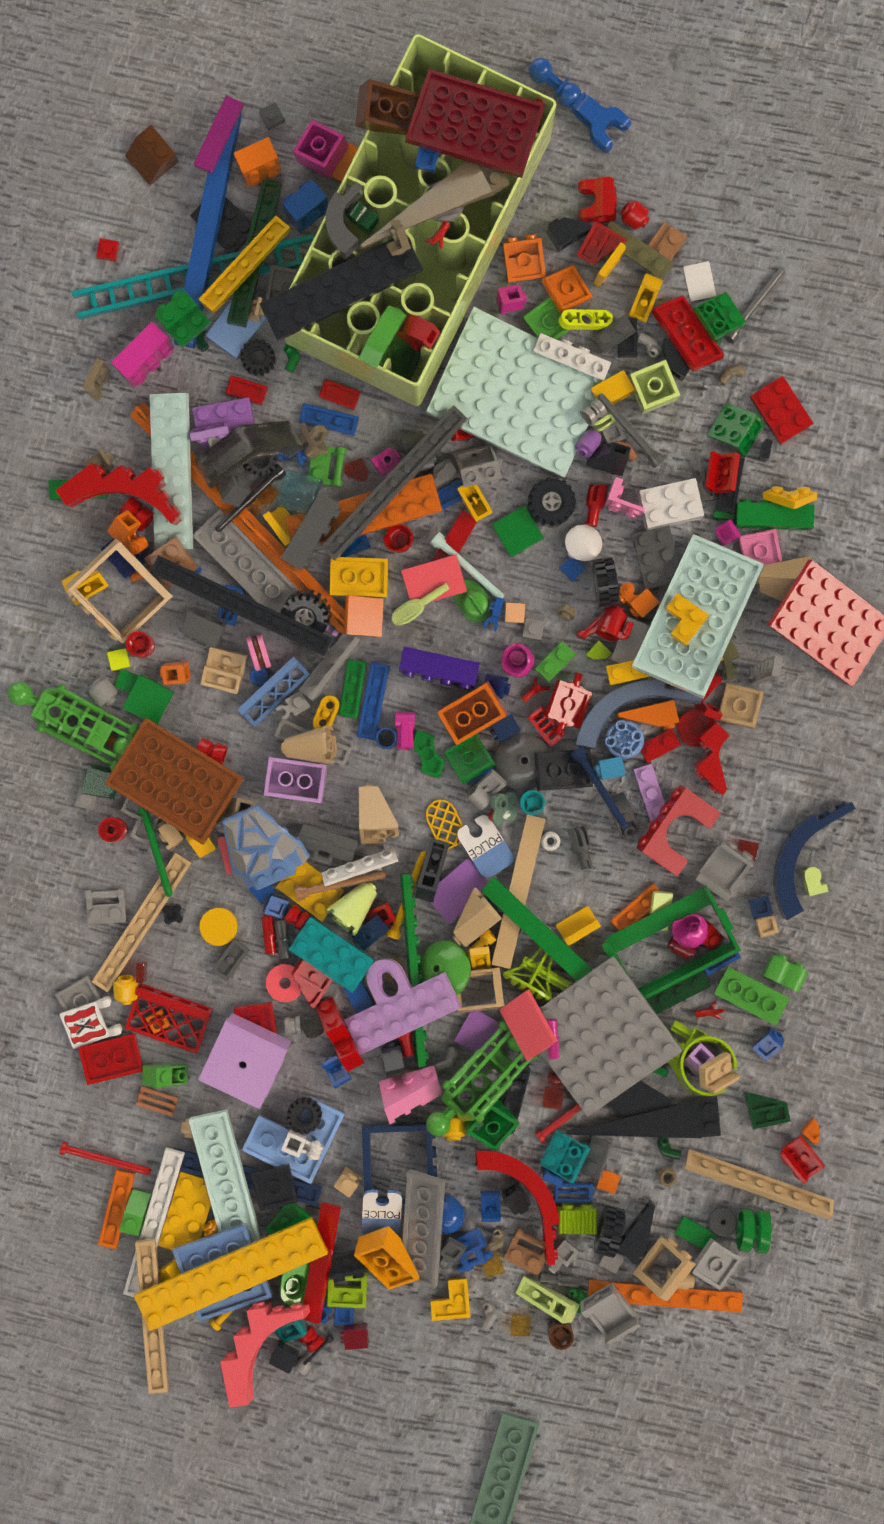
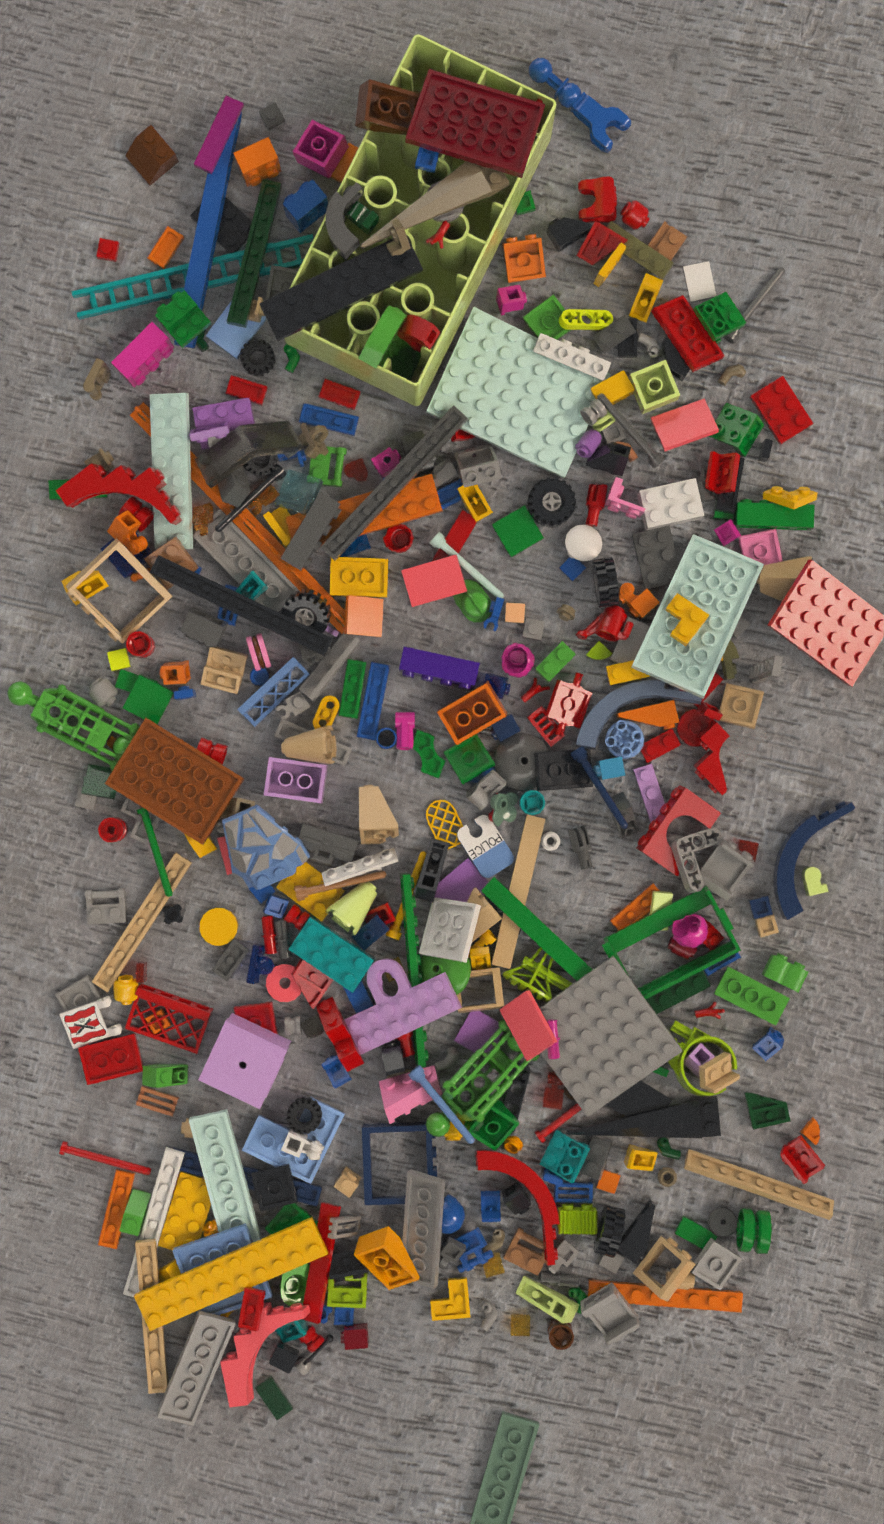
(165, 247): none -> orange tile
(170, 834): tan brick -> none
(184, 693): none -> blue plate
(196, 1368): none -> light grey plate
(201, 517): none -> clear orange plate
(244, 264): yellow plate -> none
(251, 1309): none -> red plate
(252, 586): none -> teal slope
(258, 964): none -> clear blue tile
(274, 1397): none -> clear green tile
(342, 1219): none -> light grey tile
(380, 1215): piece -> none
(414, 607): yellowish green piece -> none
(418, 1075): none -> medium blue piece
(449, 929): none -> white plate
(513, 1144): none -> light orange plate
(526, 204): none -> green plate
(566, 289): orange tile -> none
(577, 925): yellow panel -> none
(640, 1158): none -> yellow slope
(684, 425): none -> coral tile
(688, 854): none -> light grey beam

